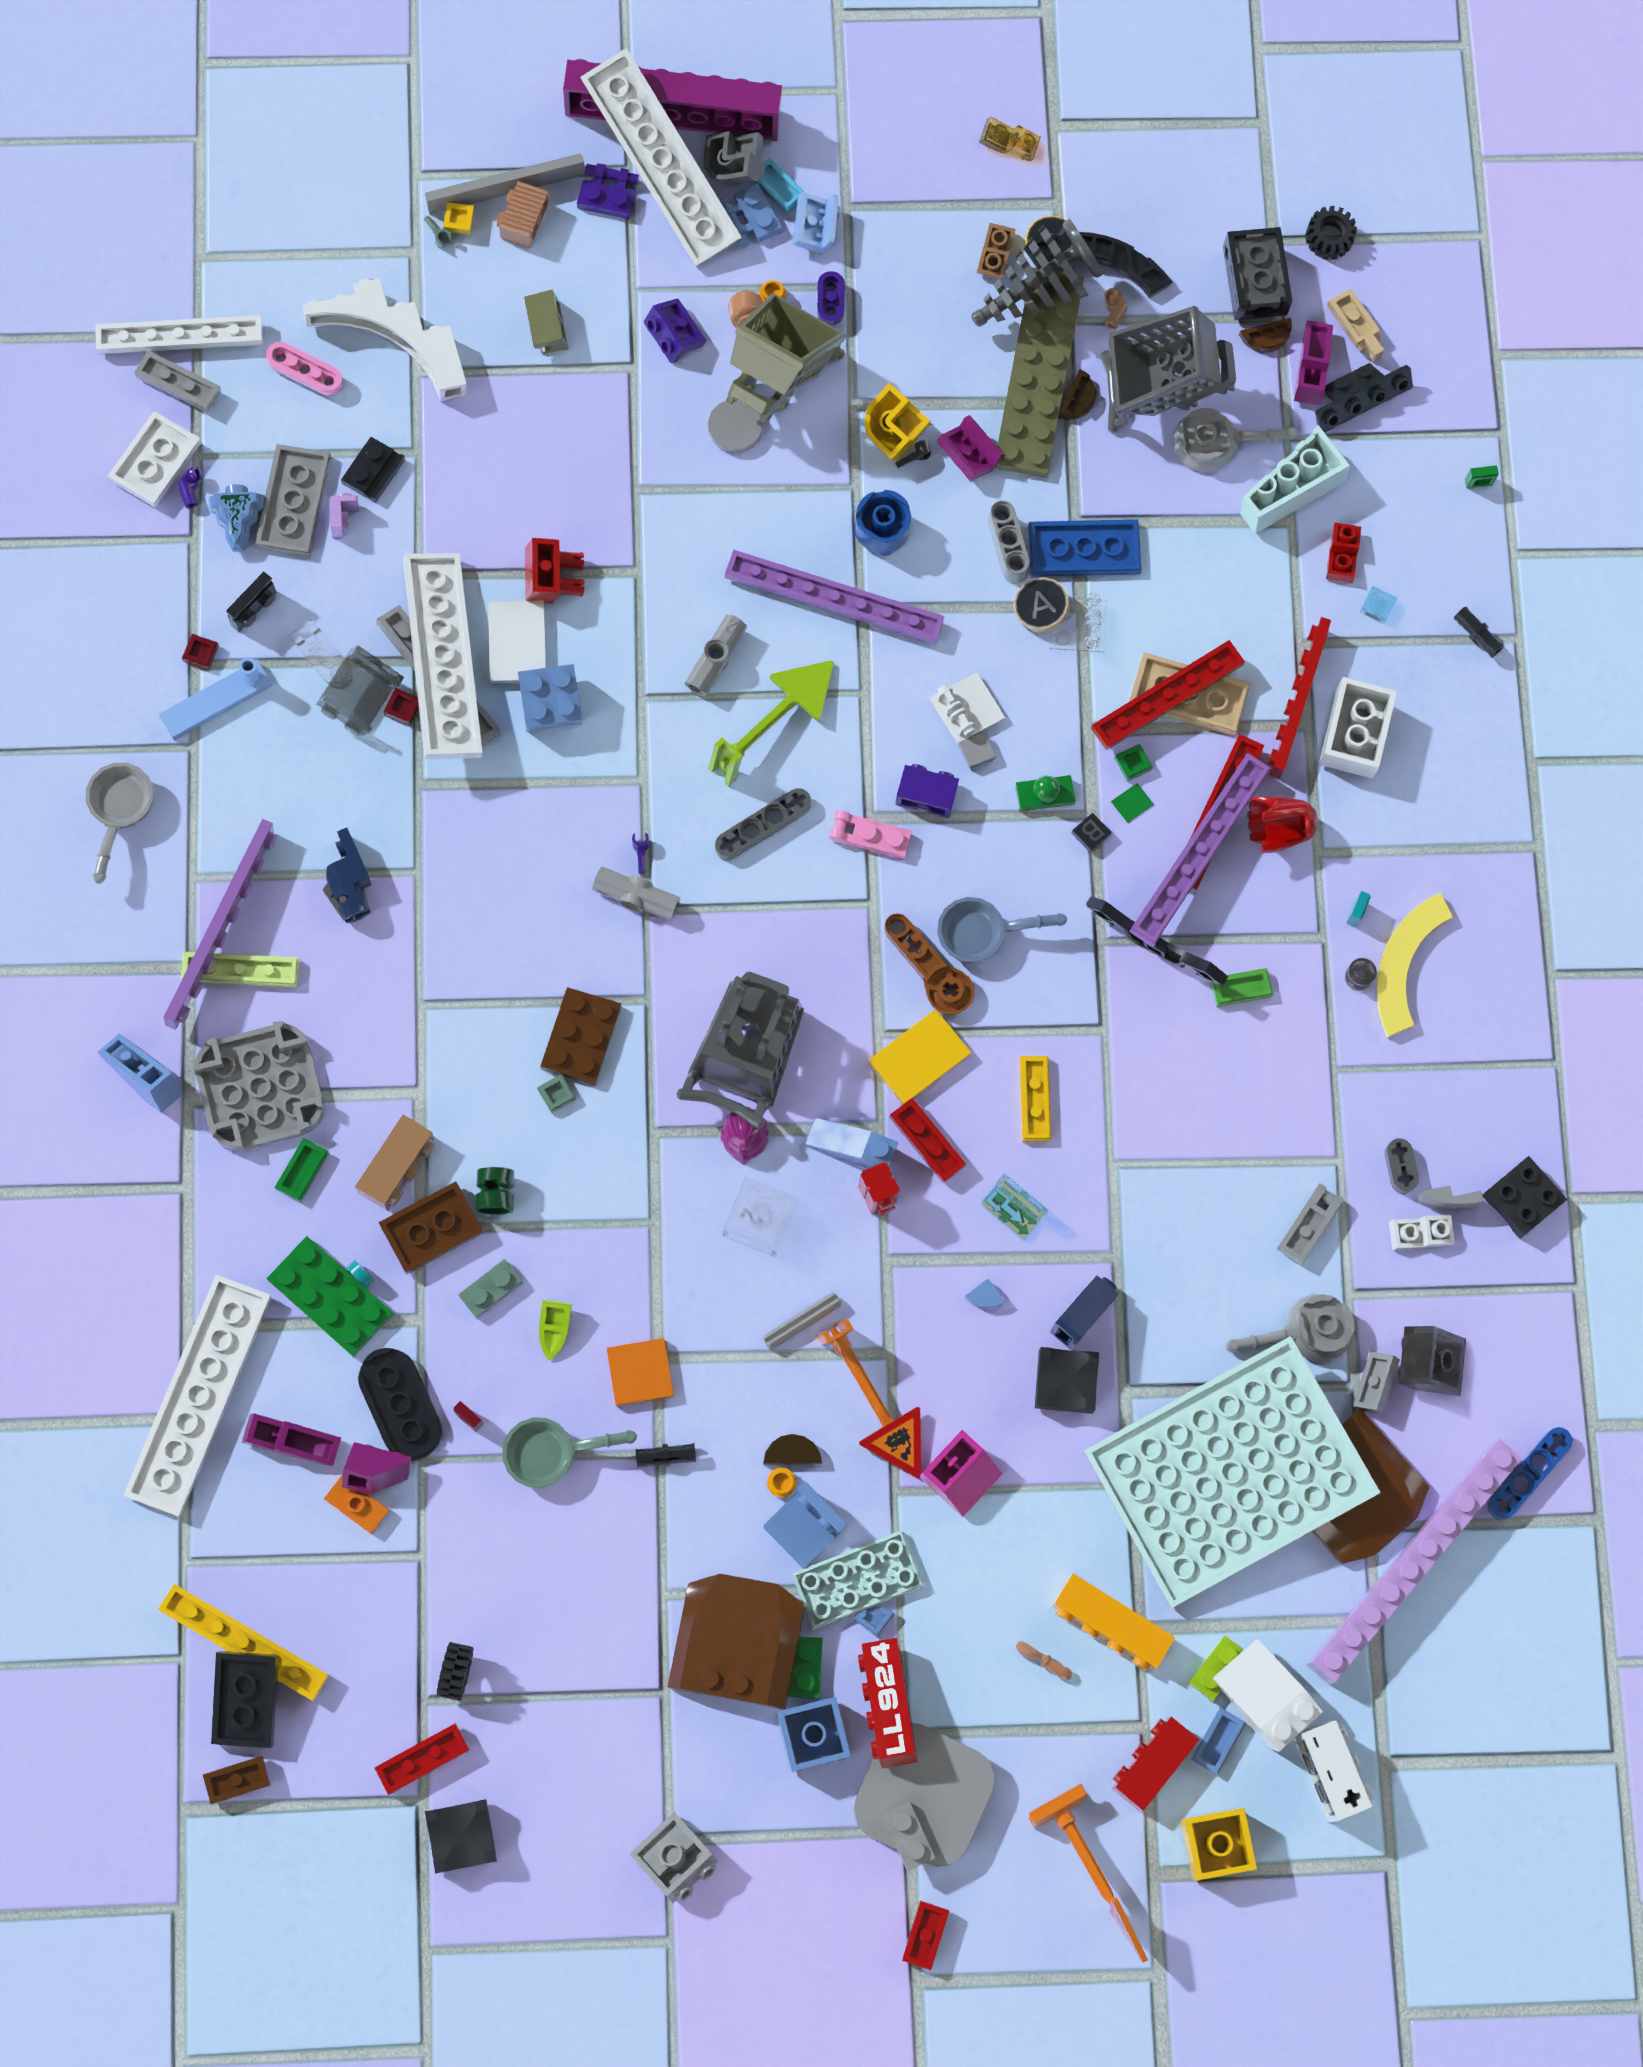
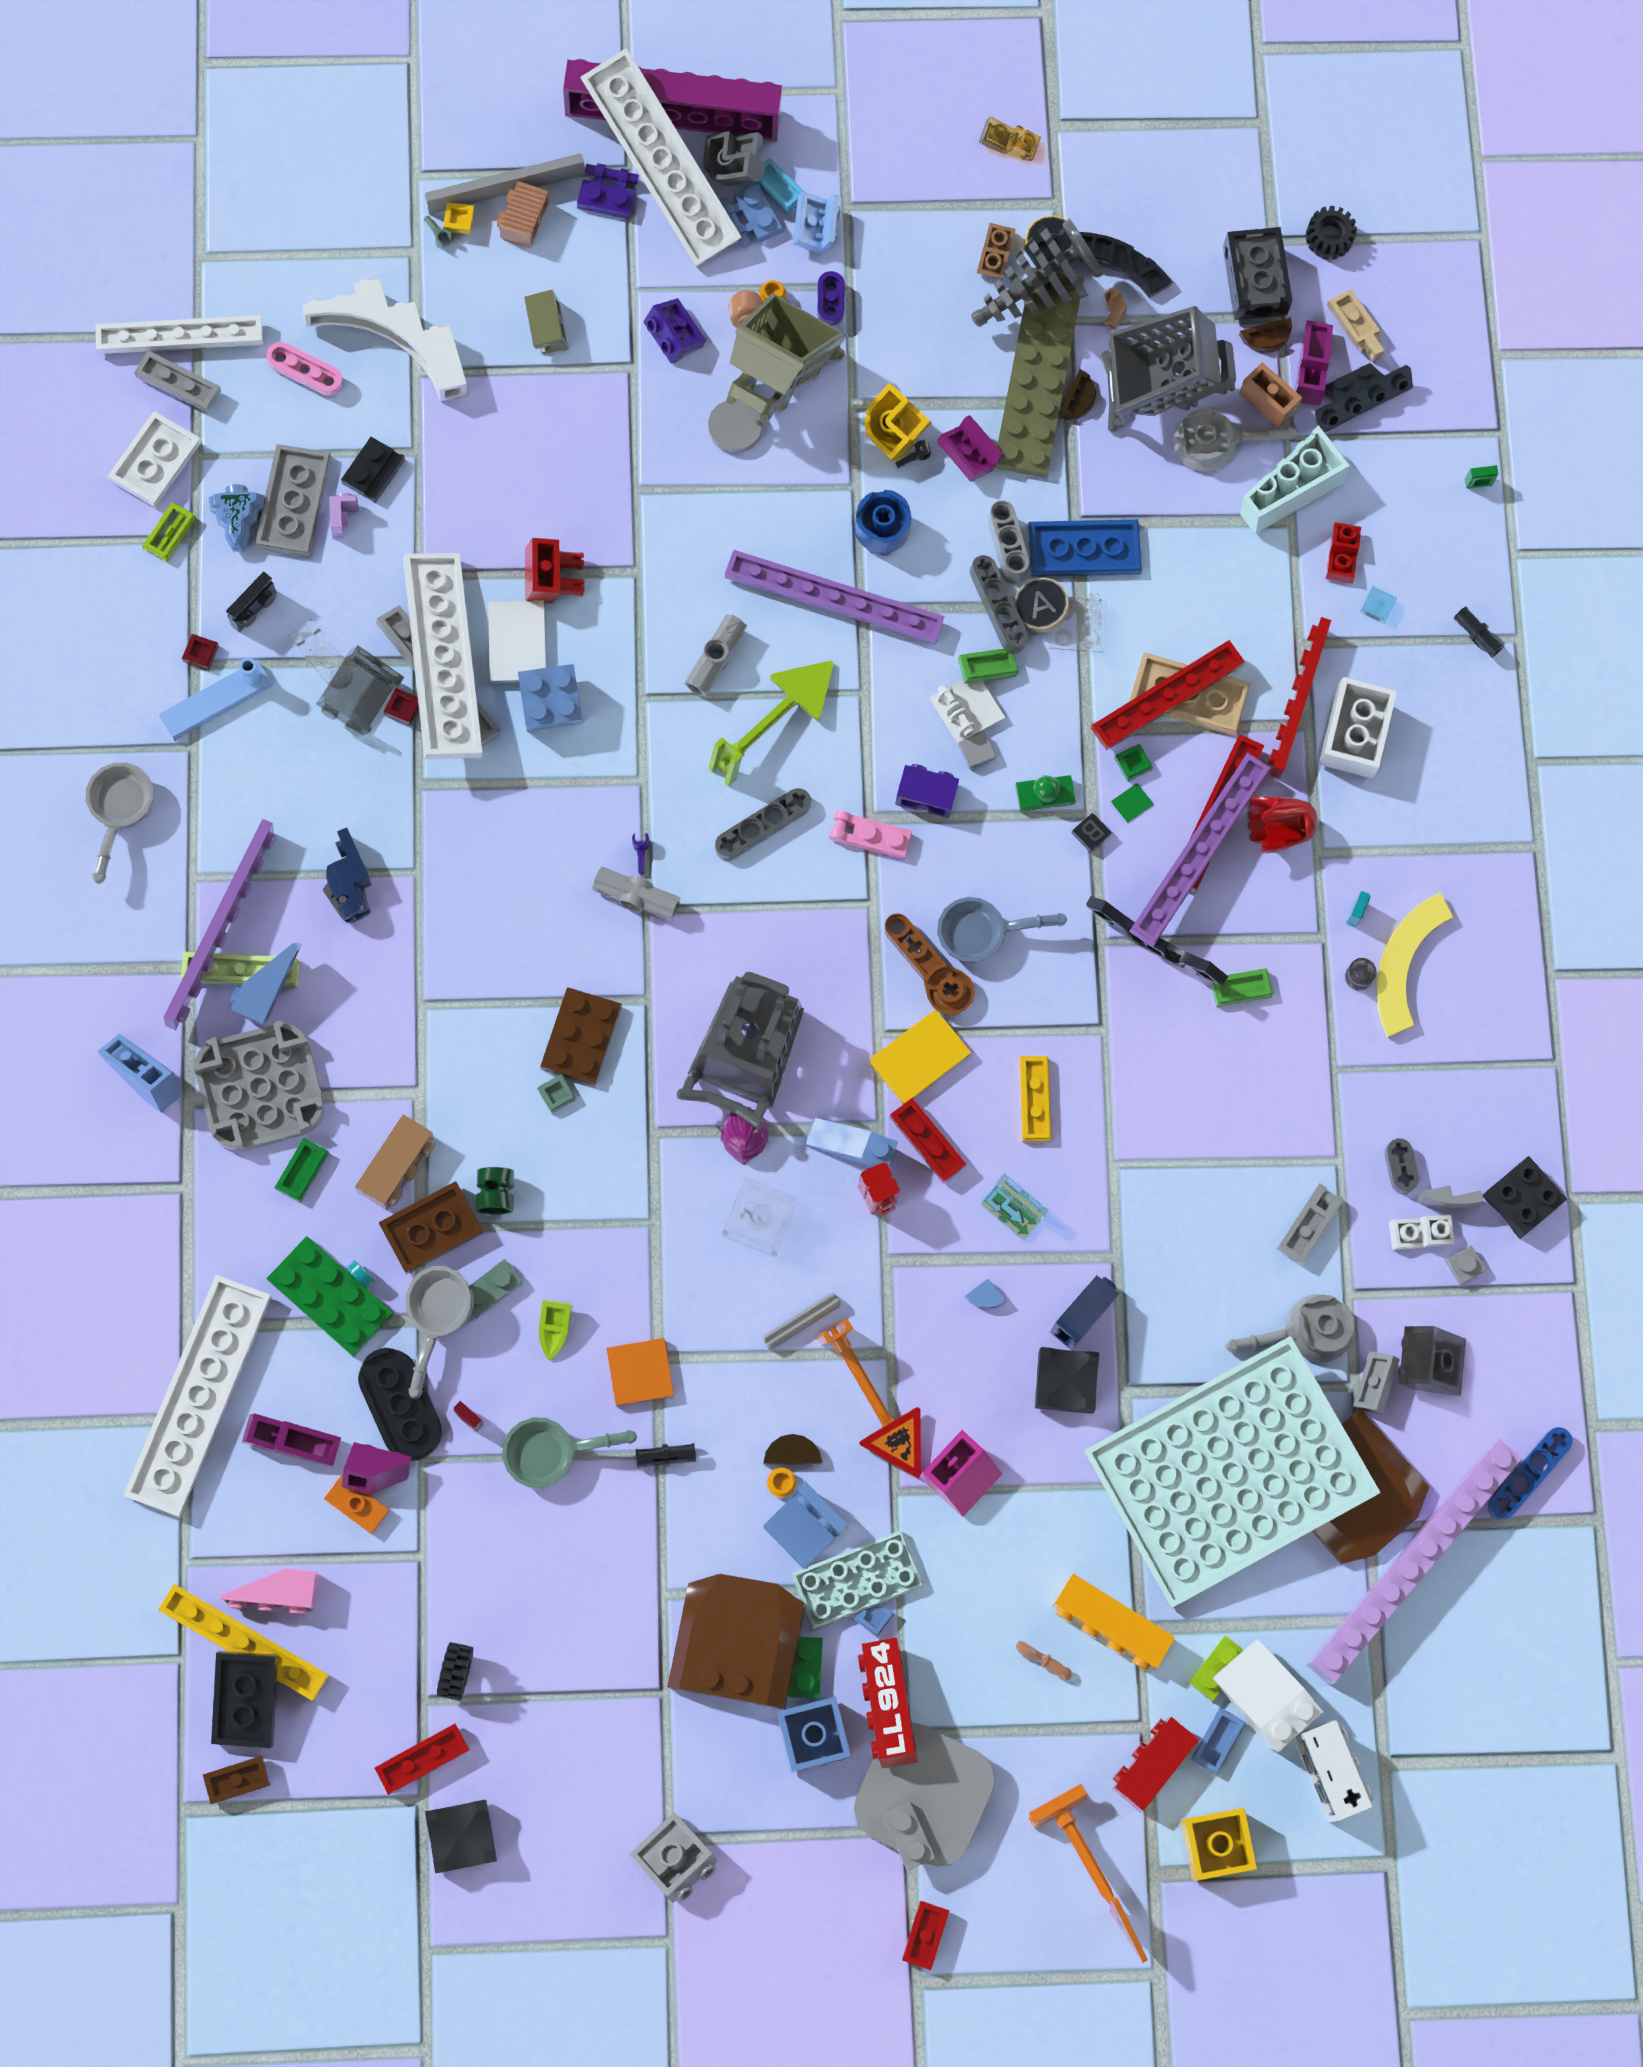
(177, 539): none -> lime tile
(188, 485): dark purple arm -> none
(261, 991): none -> medium blue slope
(284, 1589): none -> bright pink slope
(437, 1306): none -> light grey piece
(987, 665): none -> bright green tile
(1002, 603): none -> dark grey beam
(1270, 395): none -> nougat brick
(1465, 1265): none -> light grey plate

